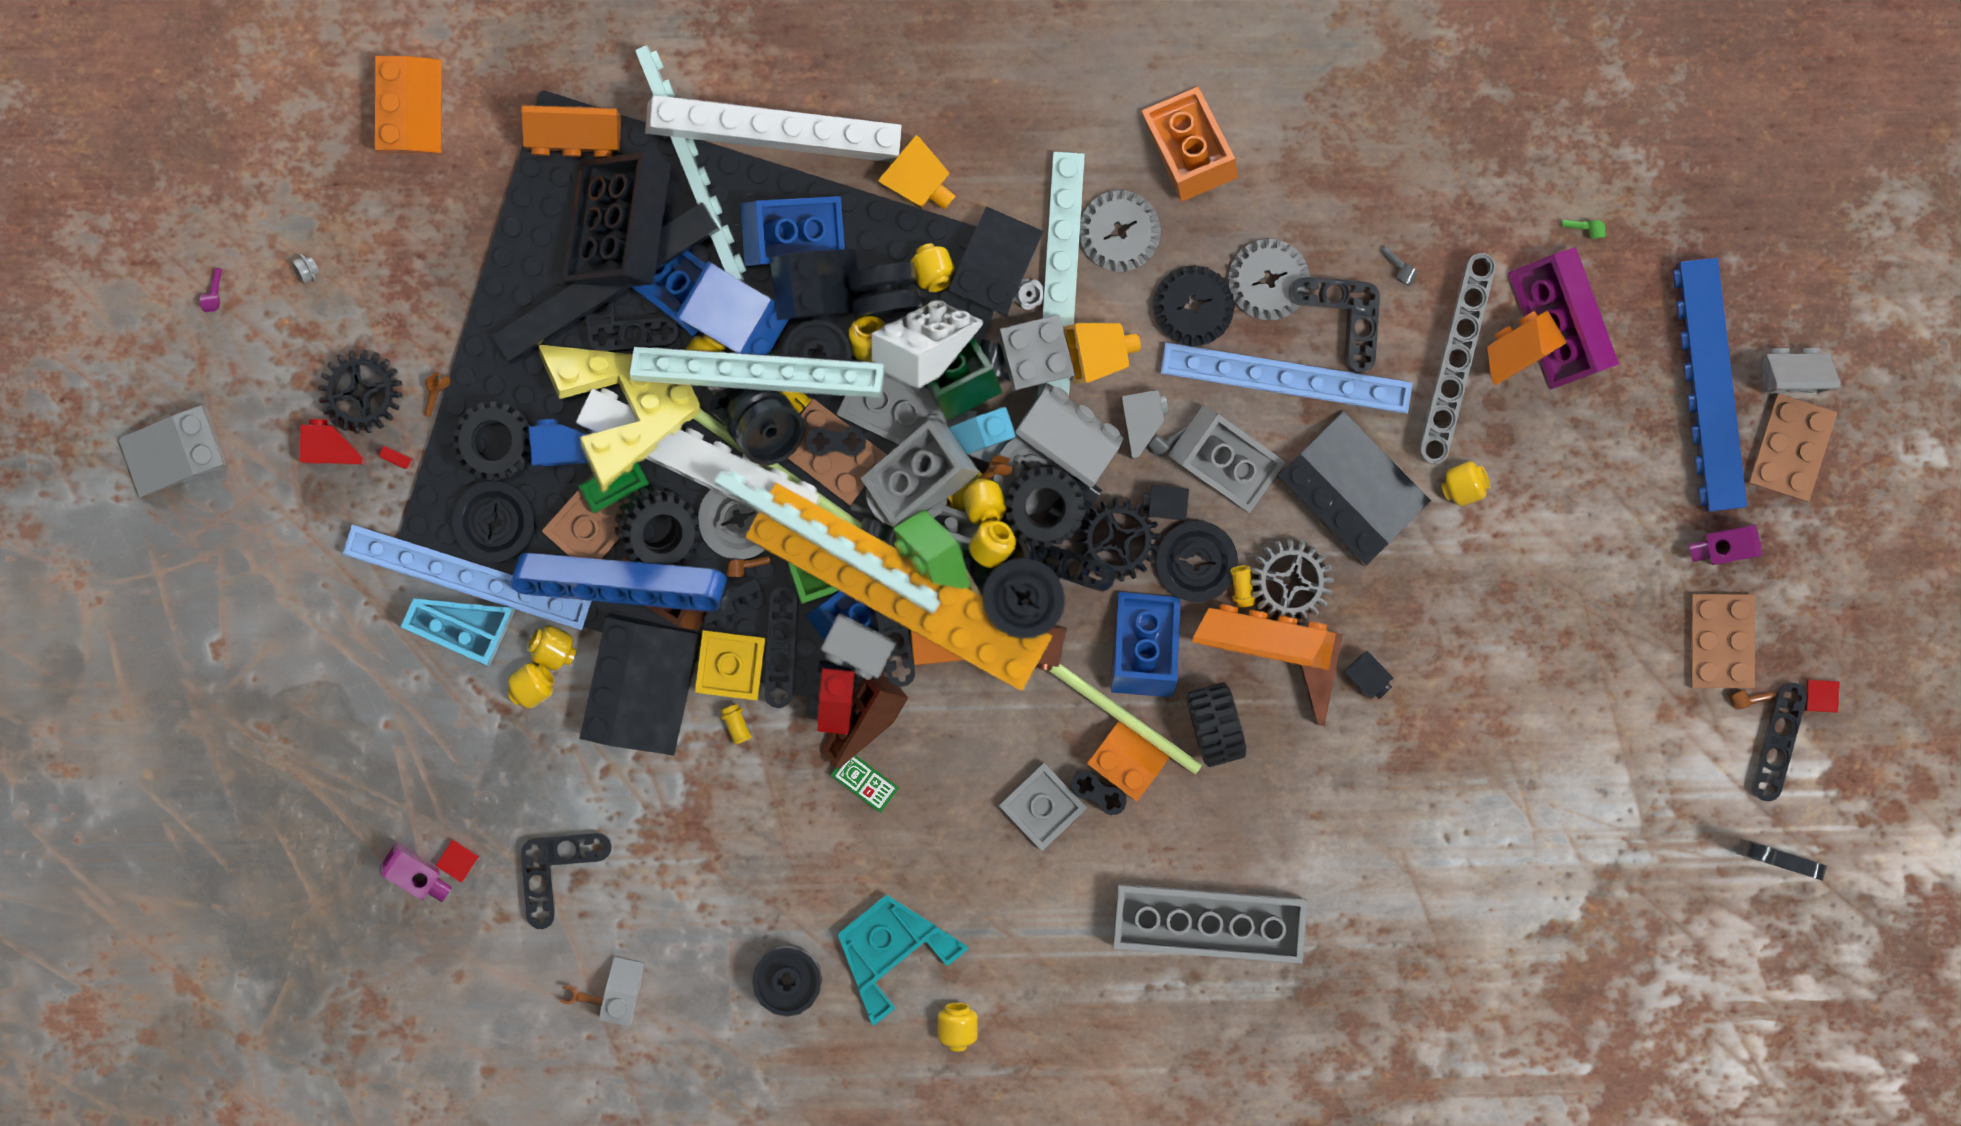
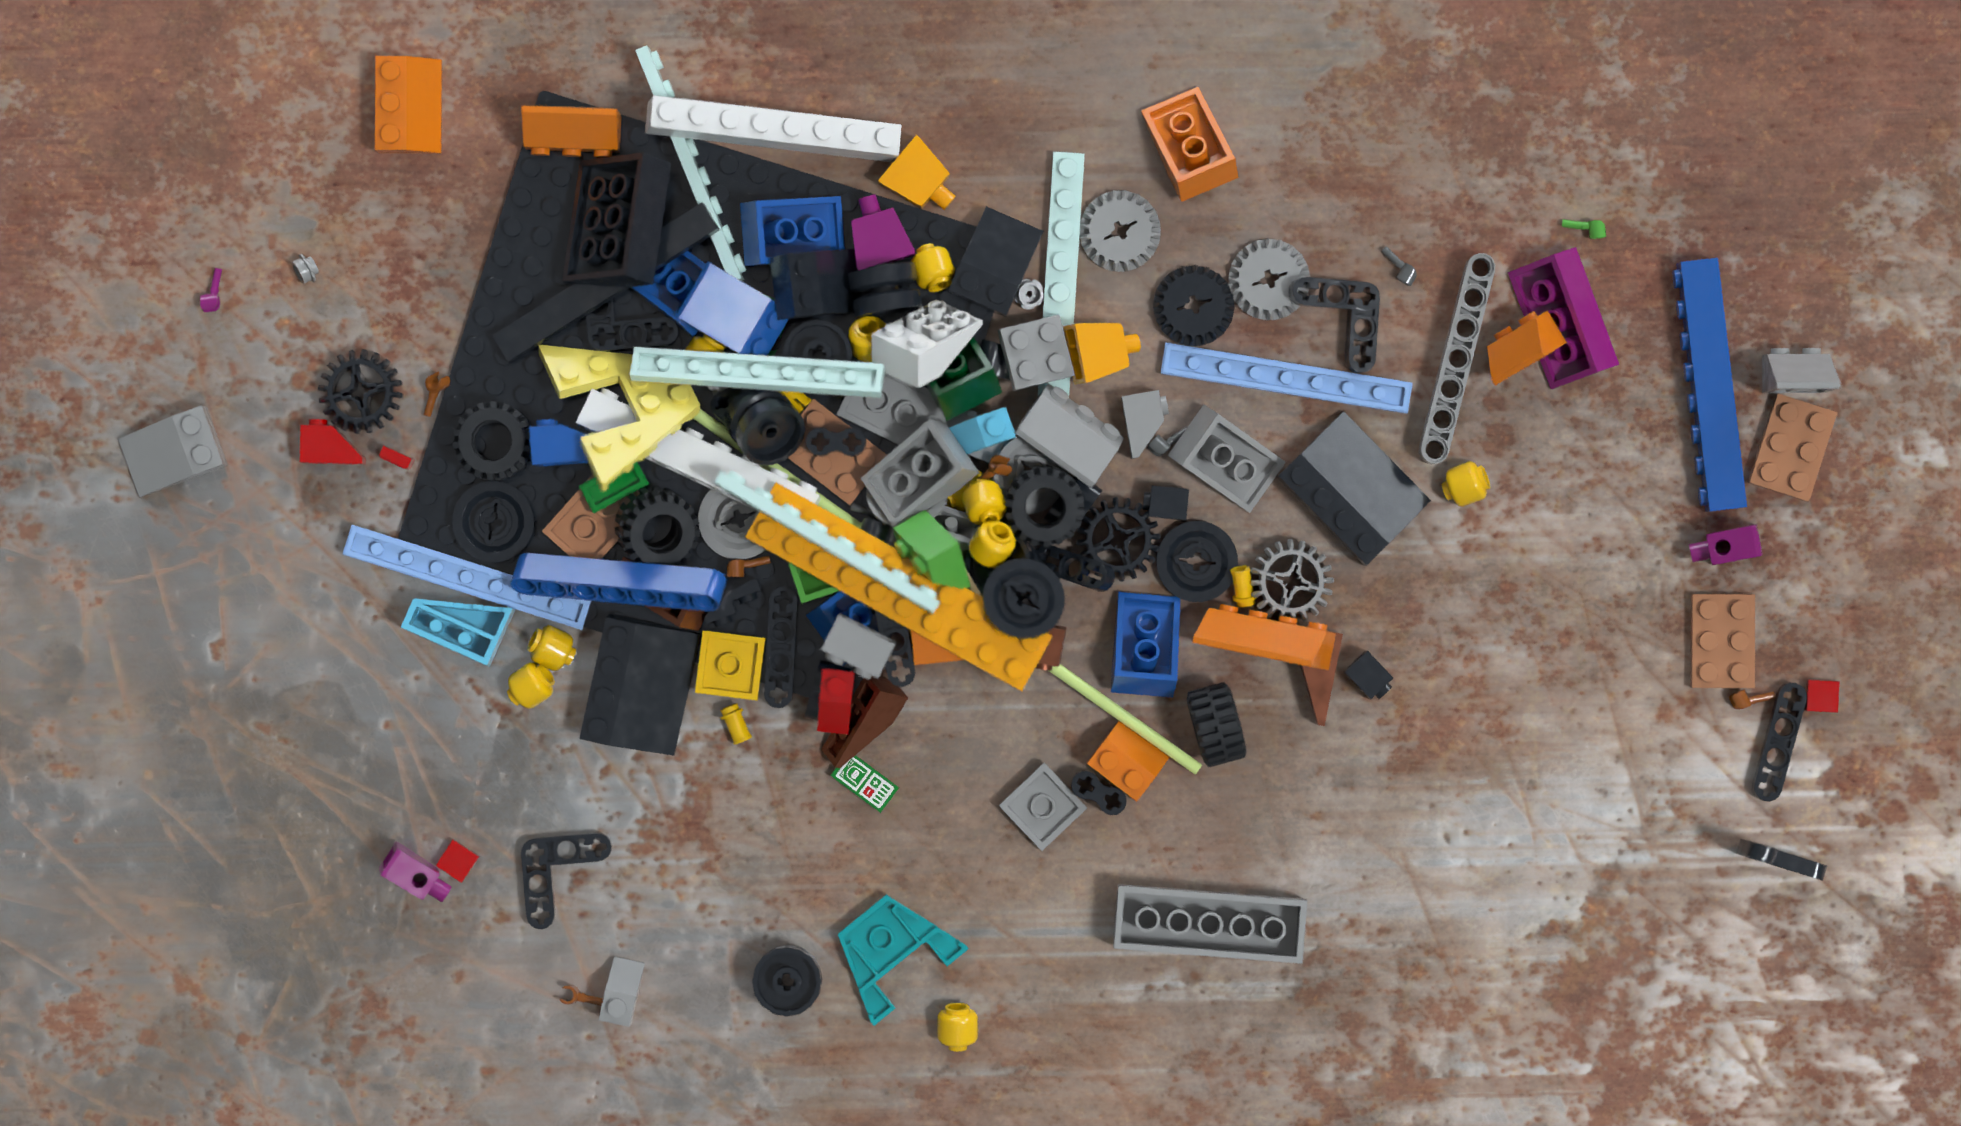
(879, 235): none -> magenta torso

